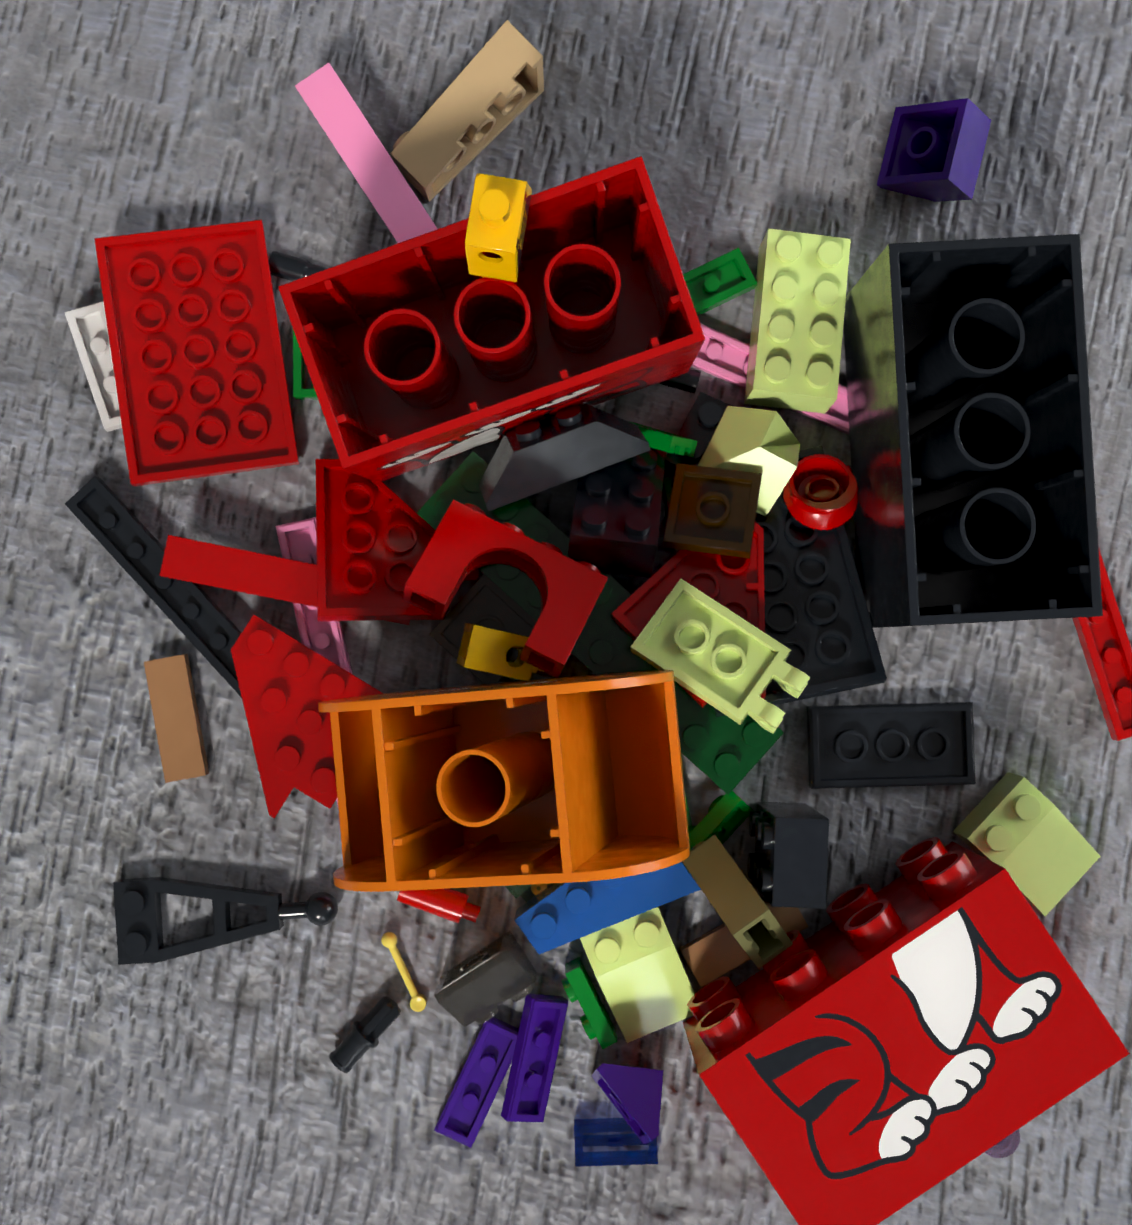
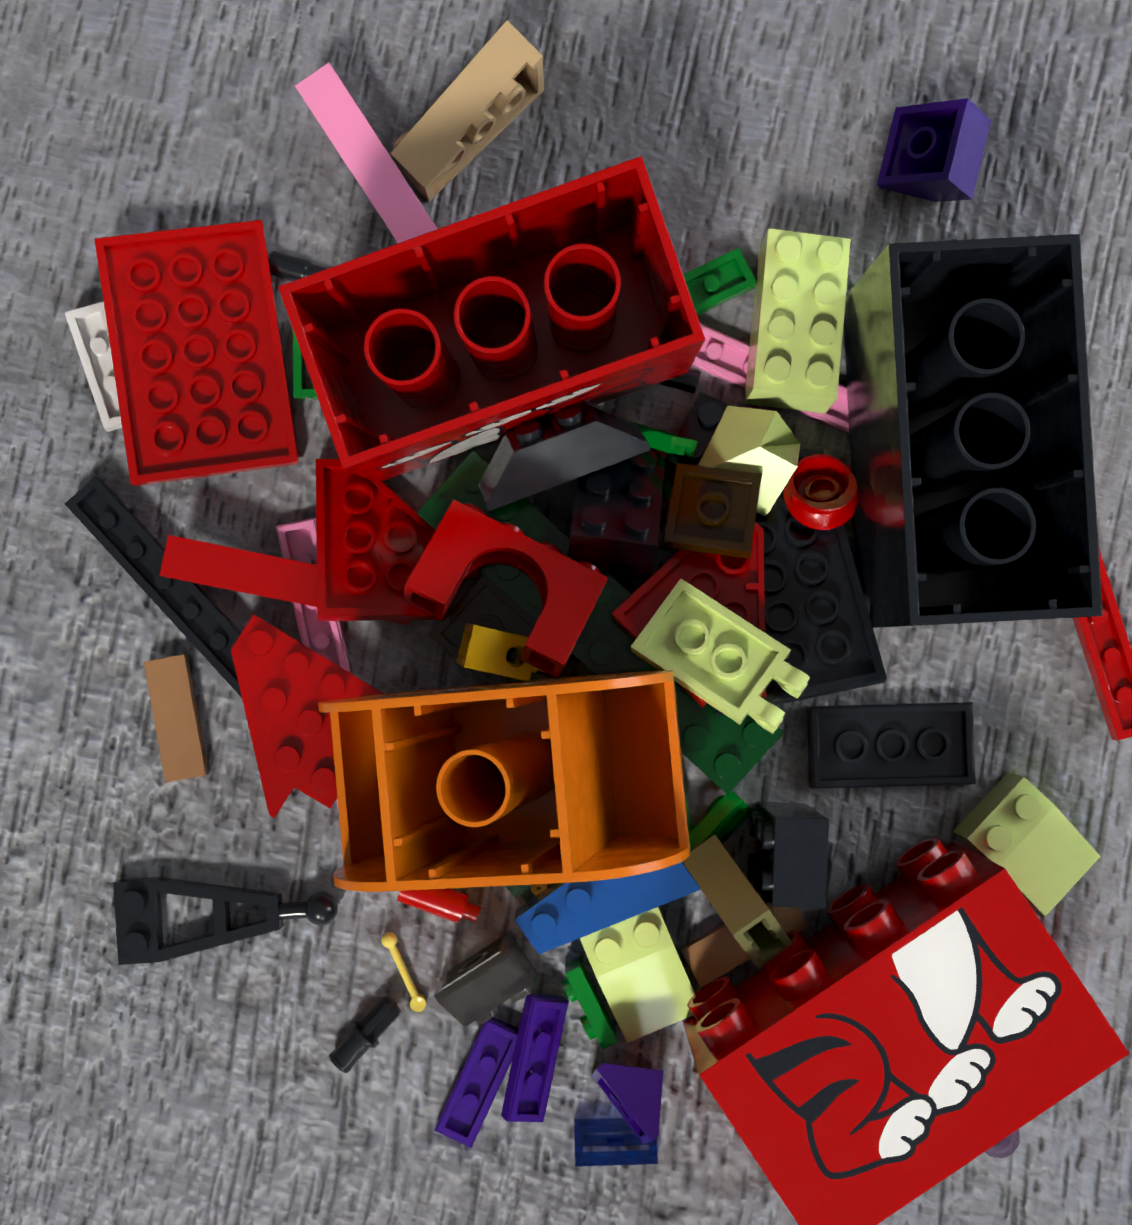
(497, 226): yellow torso -> none

